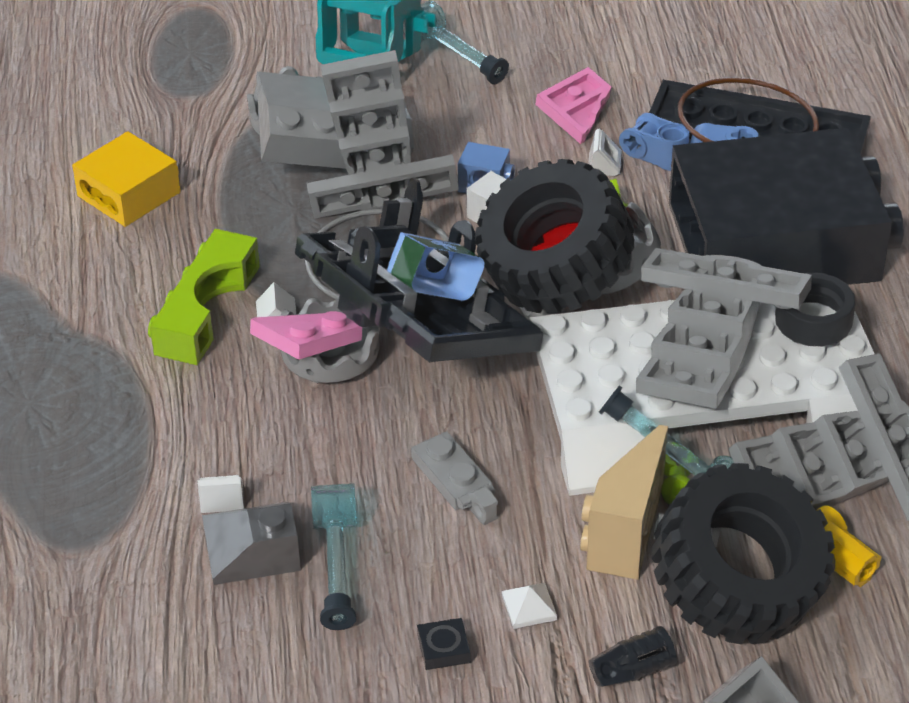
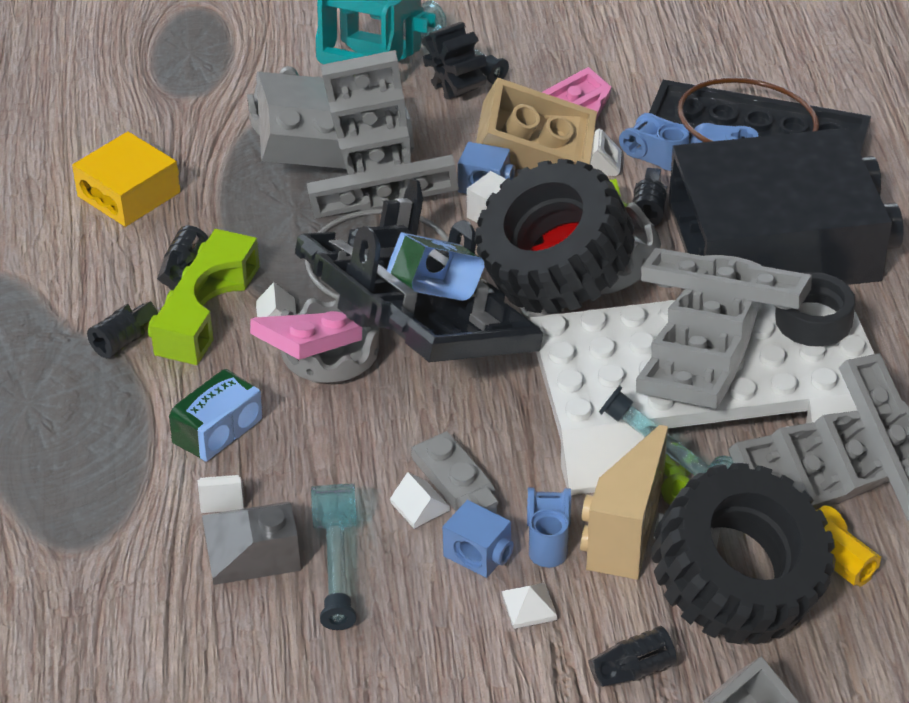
(120, 328): none -> black hinge
(180, 254): none -> black hinge
(215, 414): none -> light blue piece
(418, 501): none -> white slope
(443, 643): black tile -> none
(454, 60): none -> black gear
(477, 539): none -> medium blue brick
(535, 125): none -> tan slope
(548, 526): none -> medium blue piece
(651, 195): none -> black hinge

